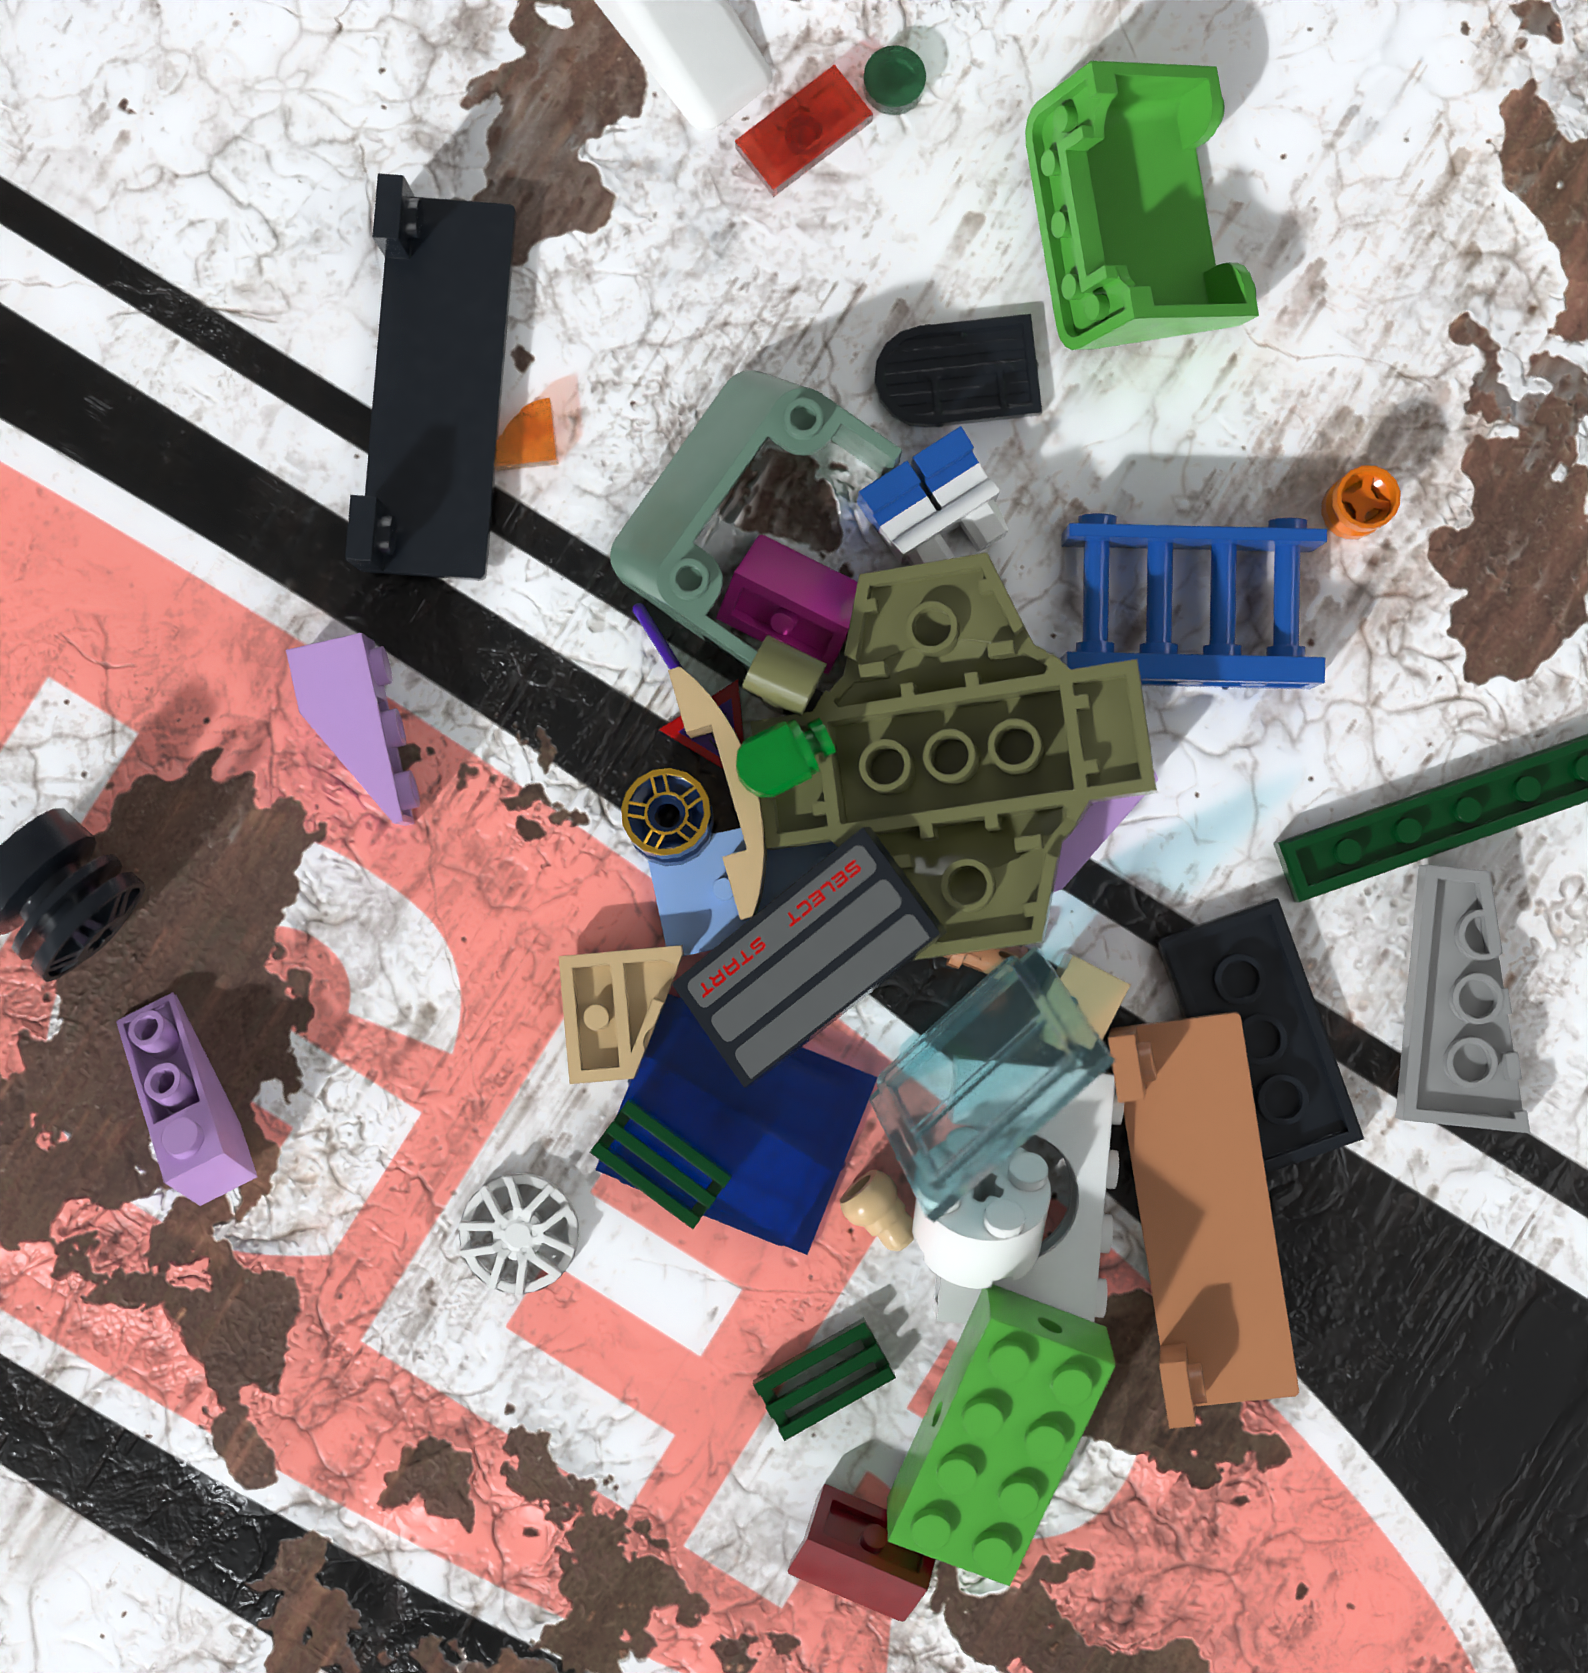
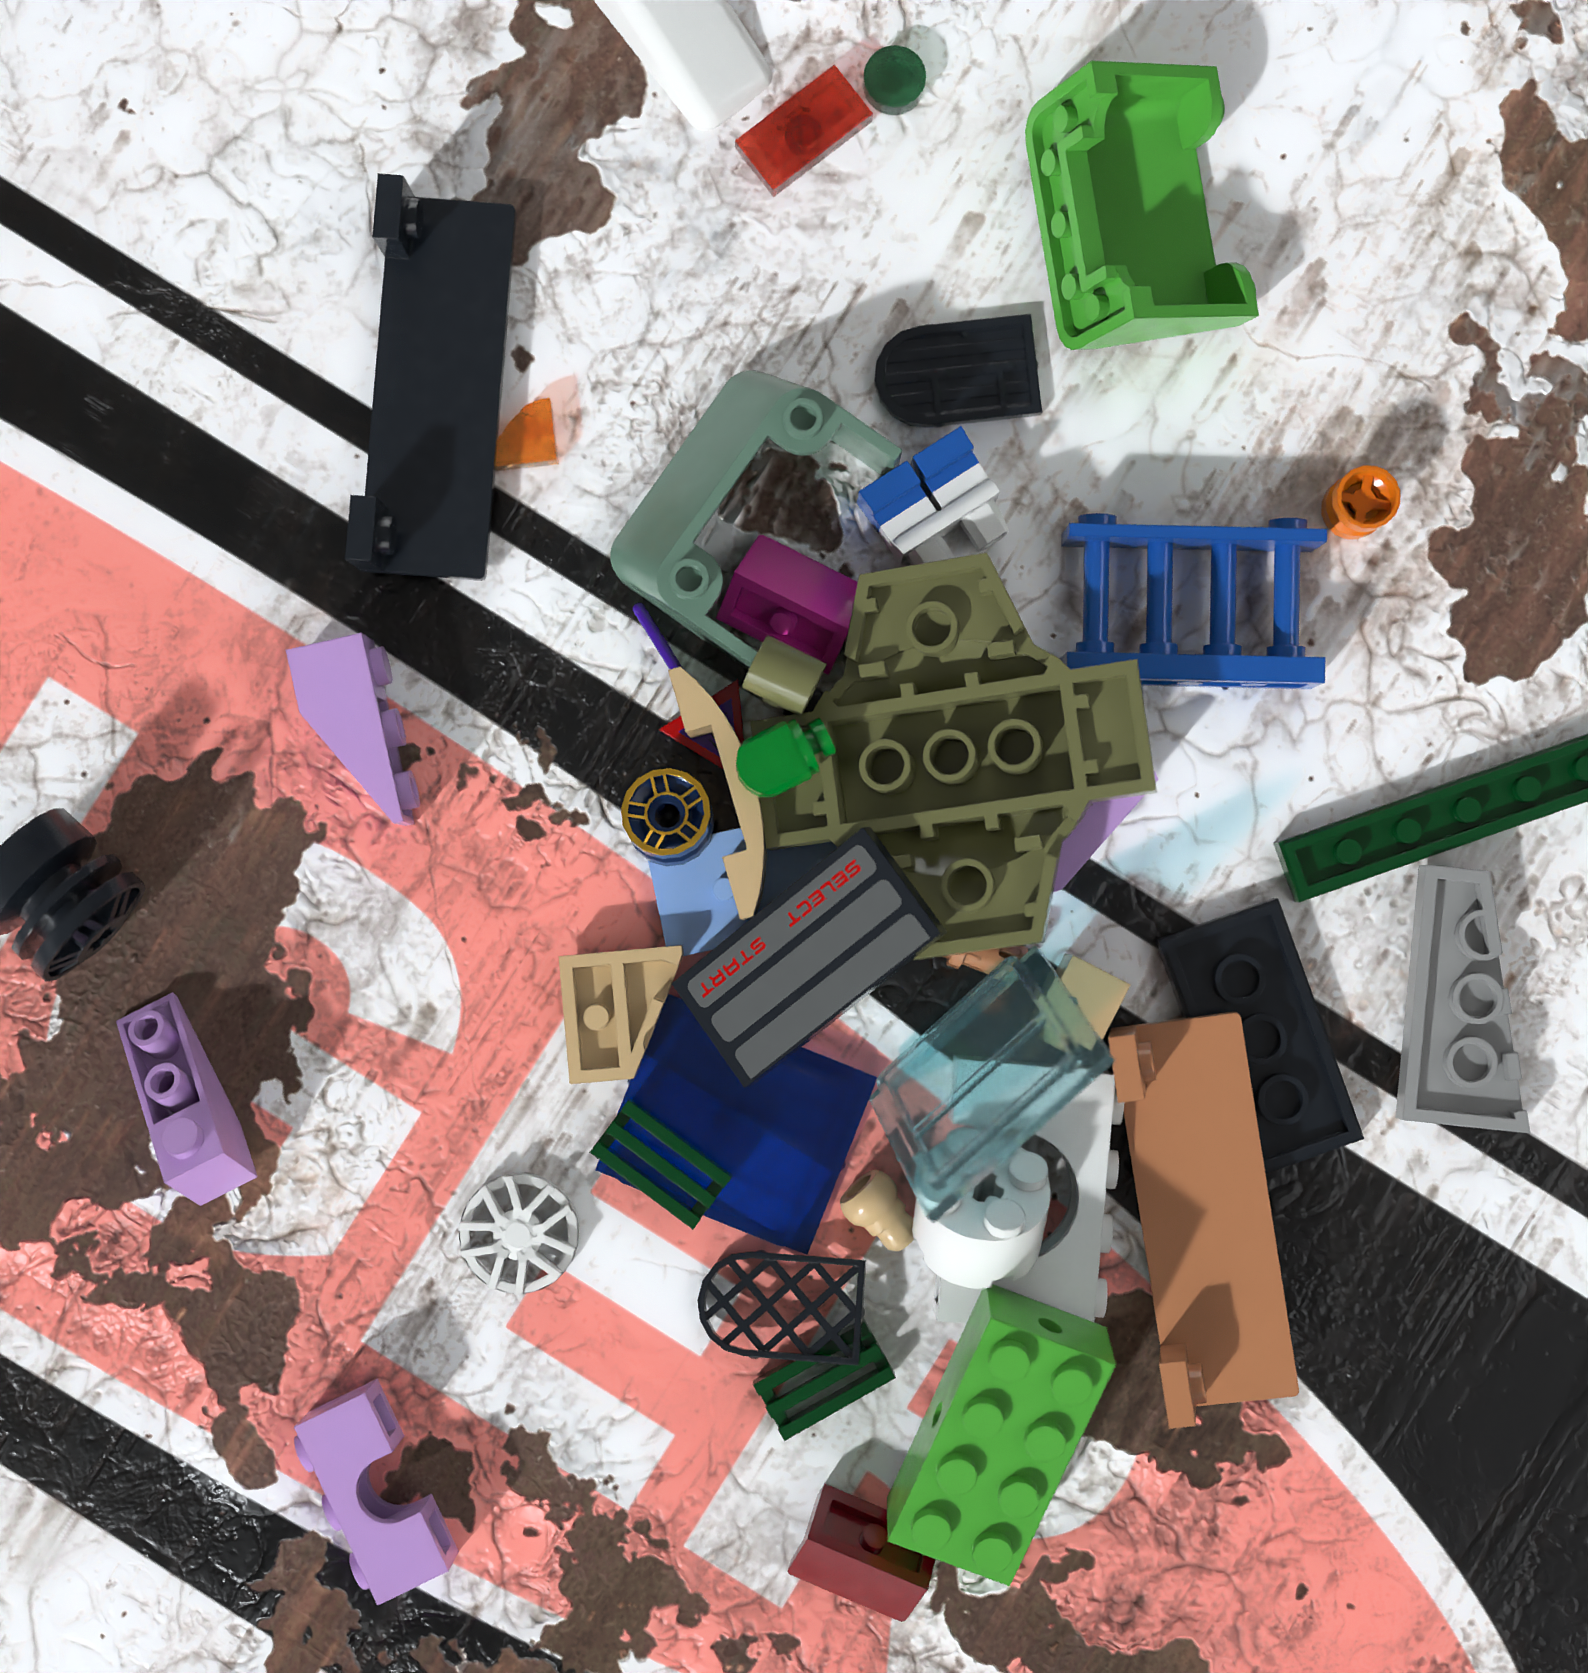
(389, 1542): none -> lavender arch
(807, 1354): none -> black window

